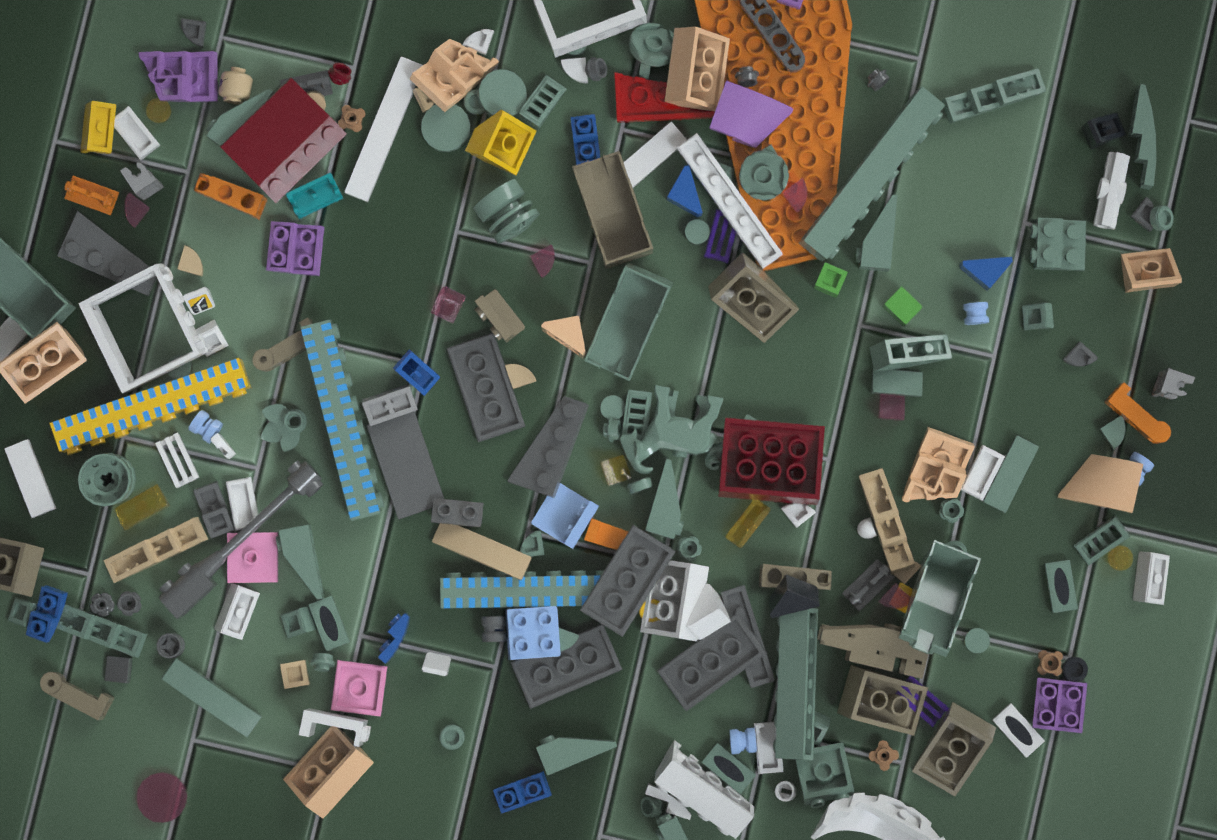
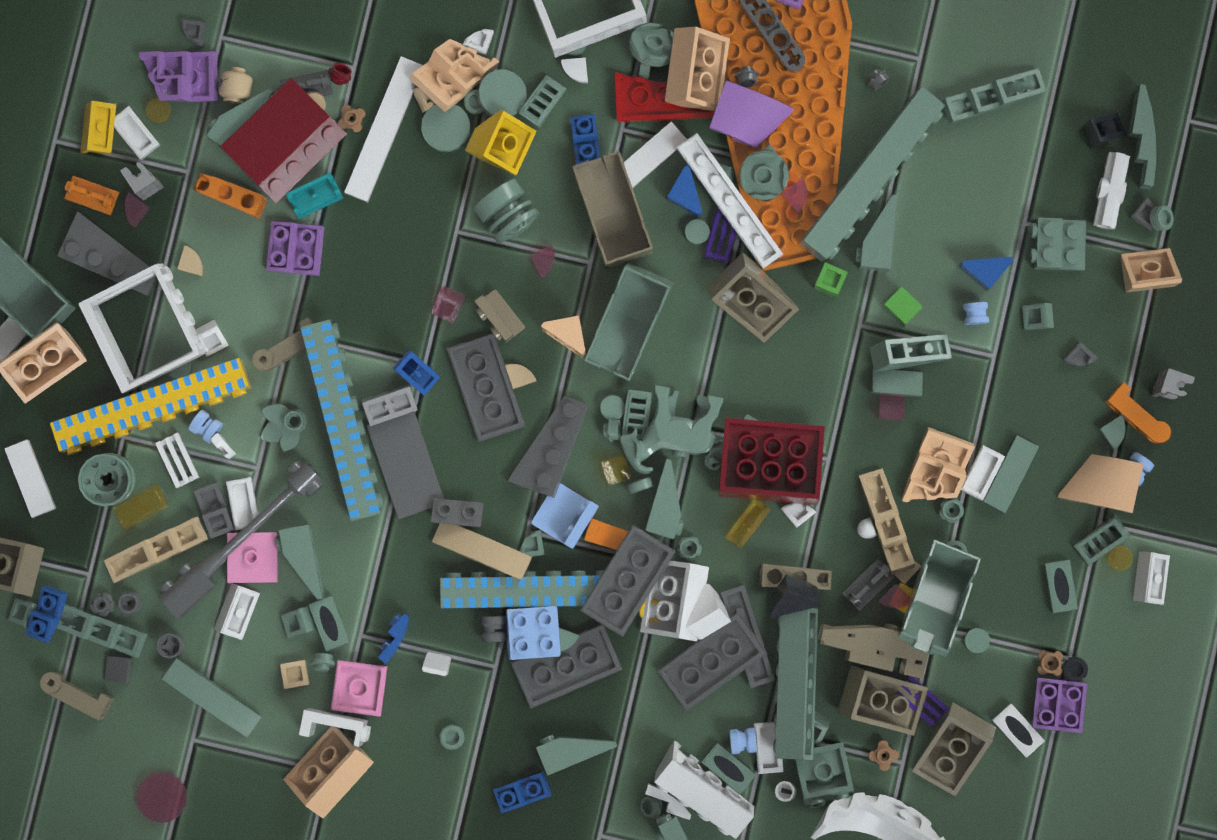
(199, 300): slope -> none
(596, 69): dark grey plate -> none

